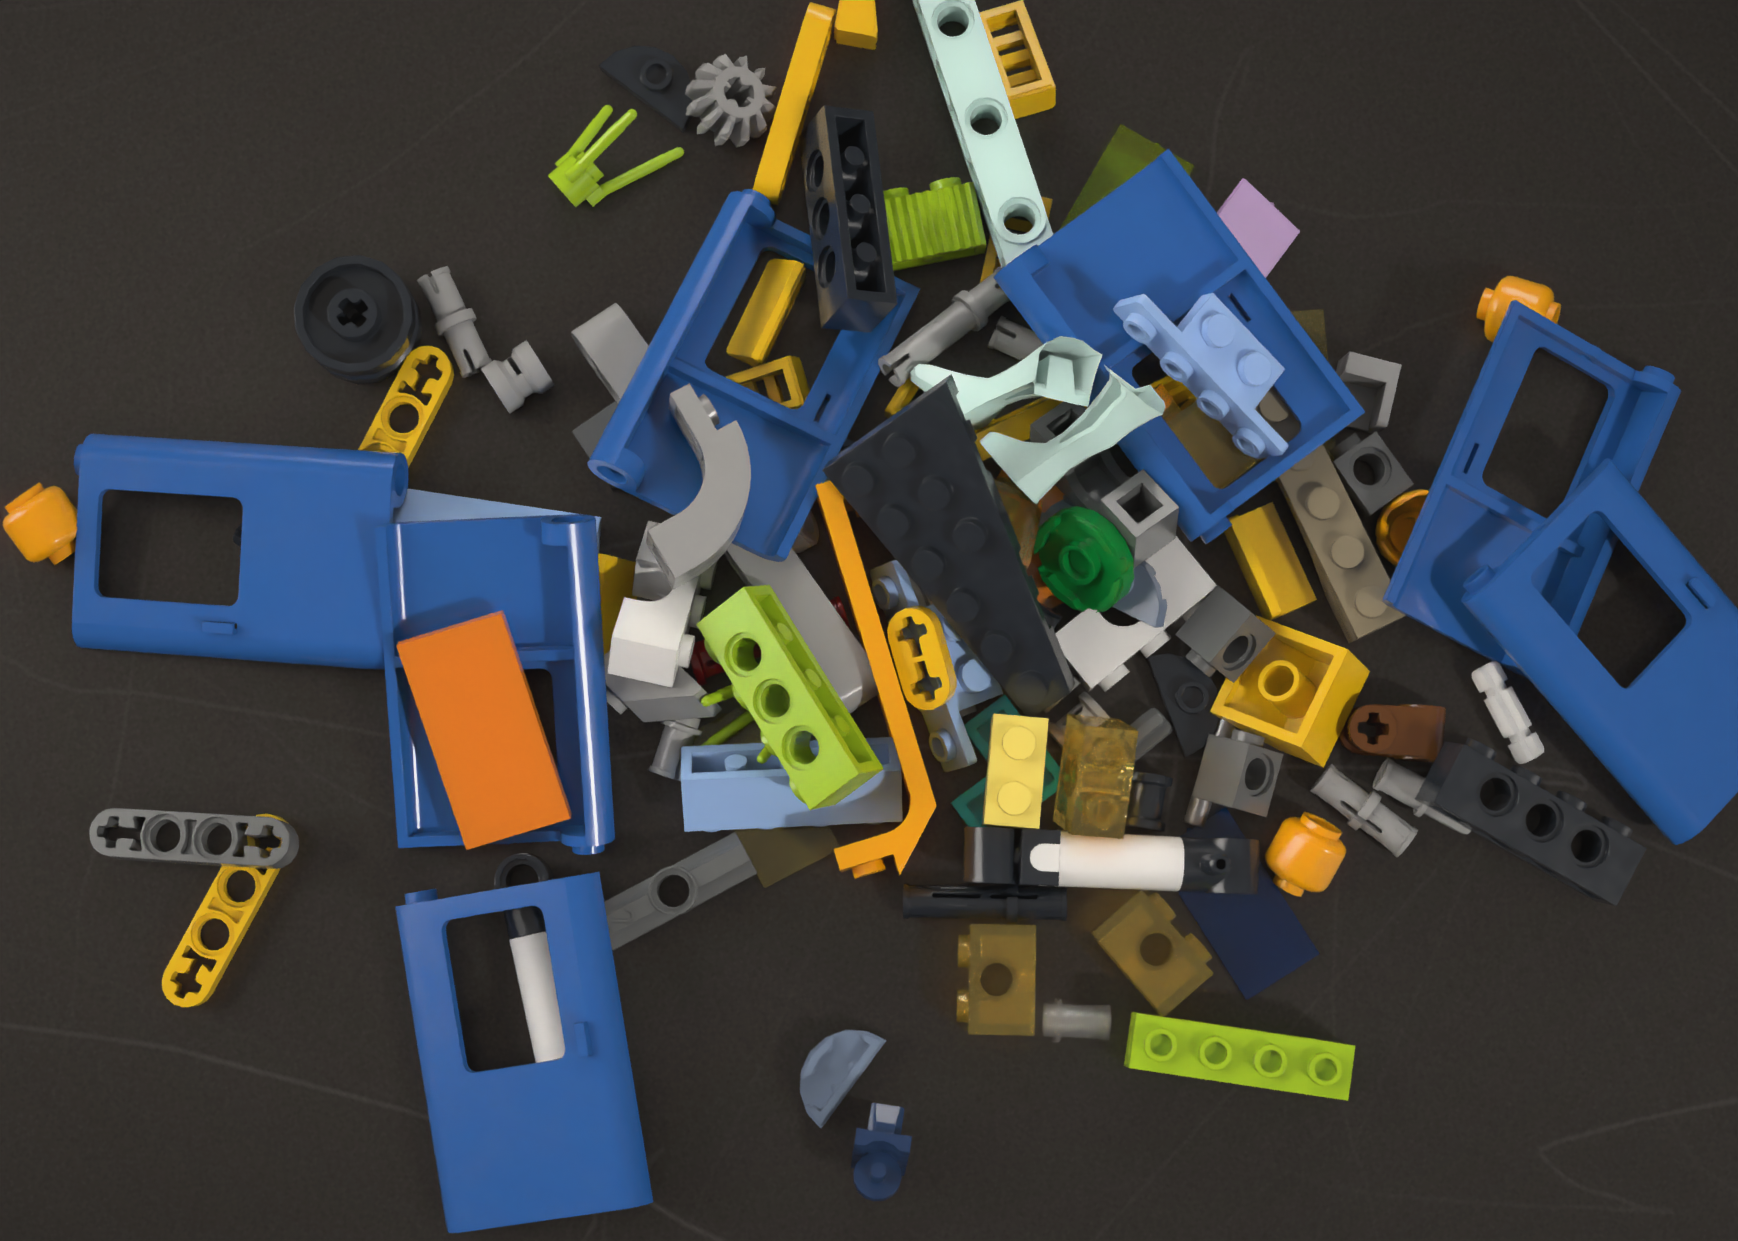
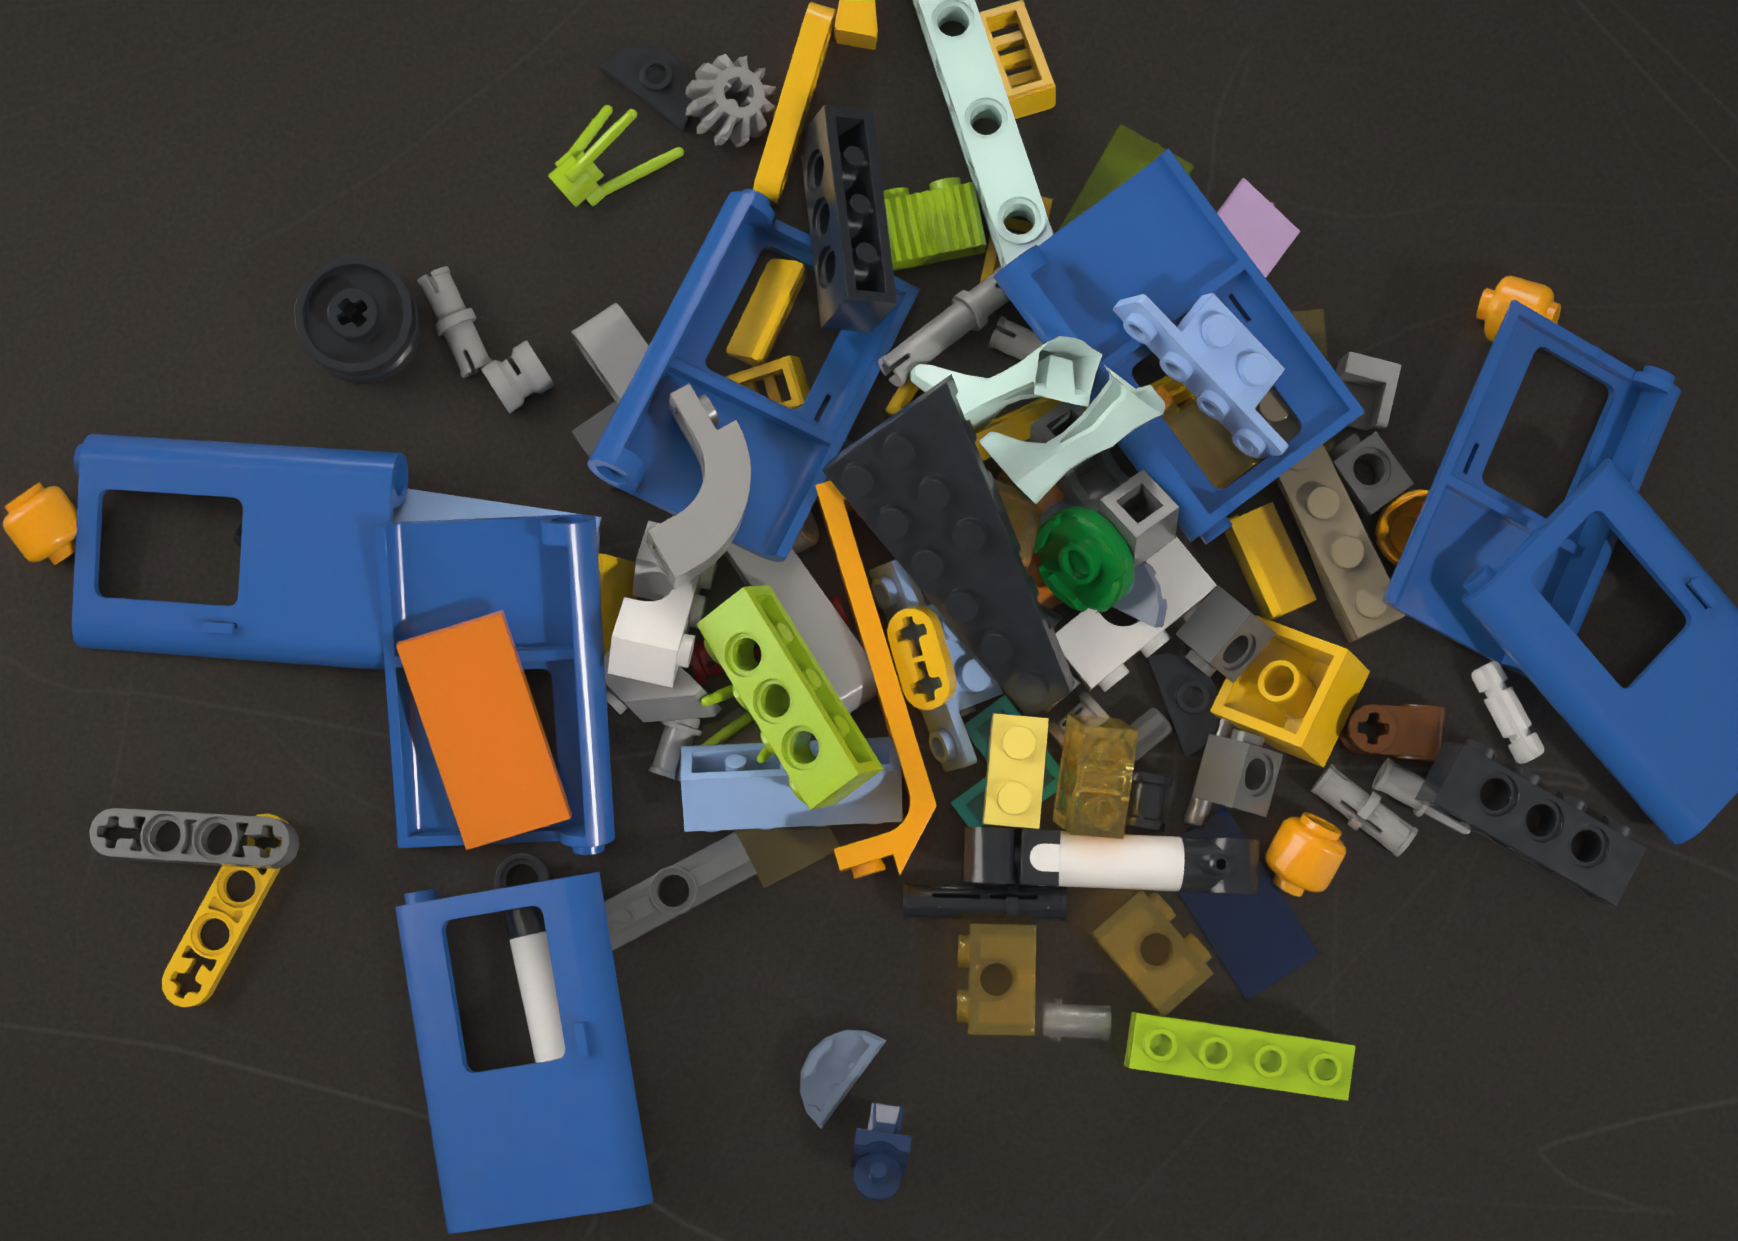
(380, 434): yellow beam -> none

